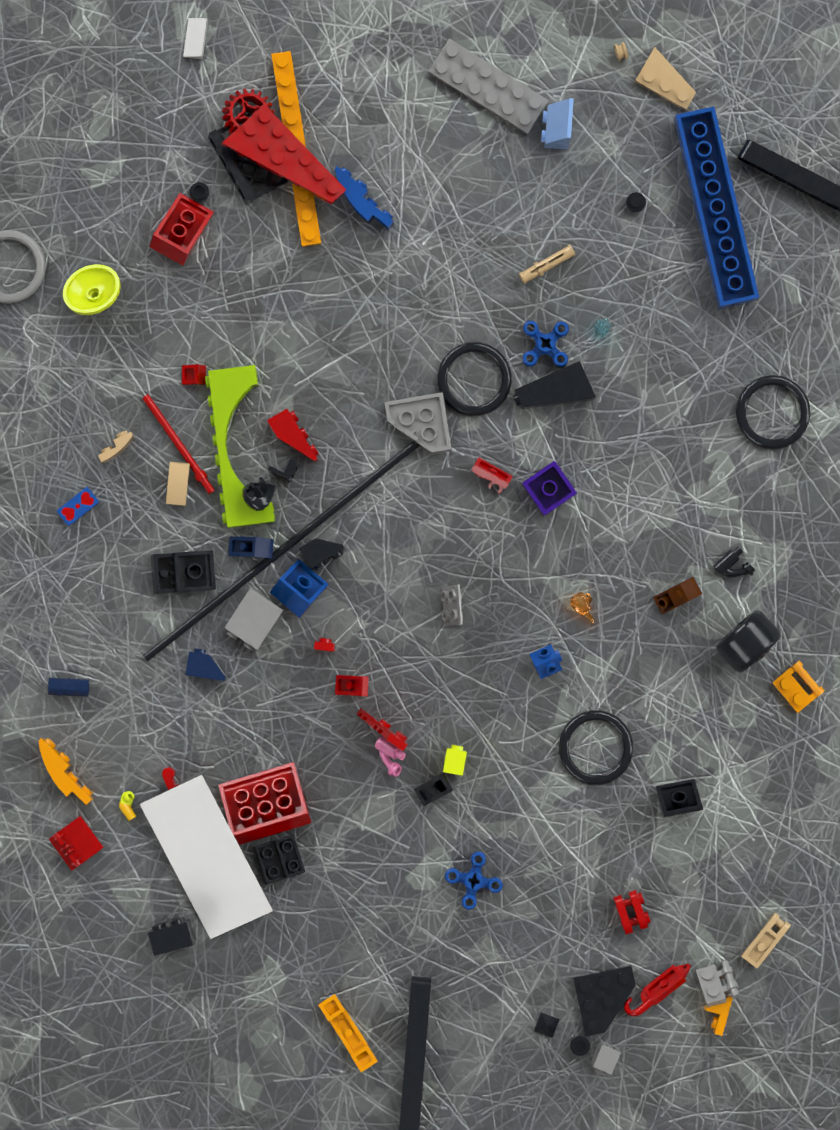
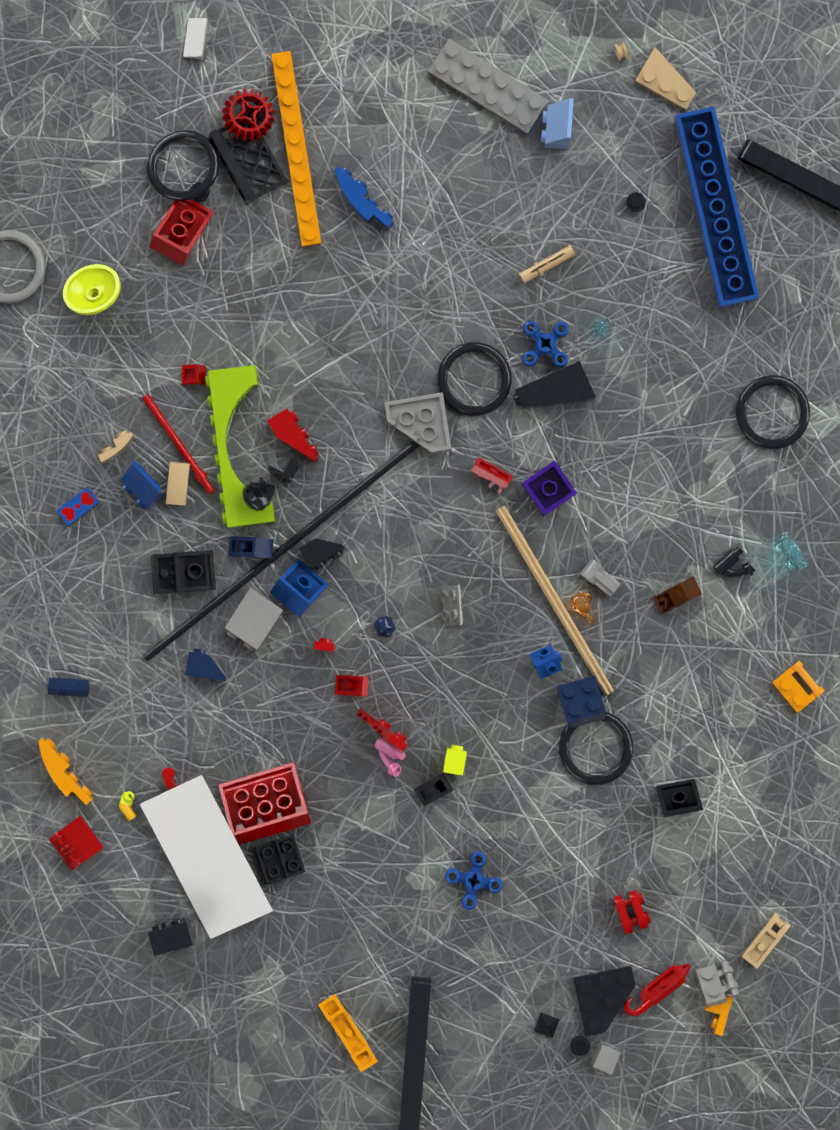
(142, 485): none -> blue slope
(199, 190): none -> black wedge
(275, 148): red wing -> none
(385, 626): none -> dark blue piece
(554, 600): none -> tan axle
(581, 702): none -> dark blue brick
(596, 574): none -> light grey piece
(748, 641): black wheel -> none
(793, 554): none -> clear light blue brick

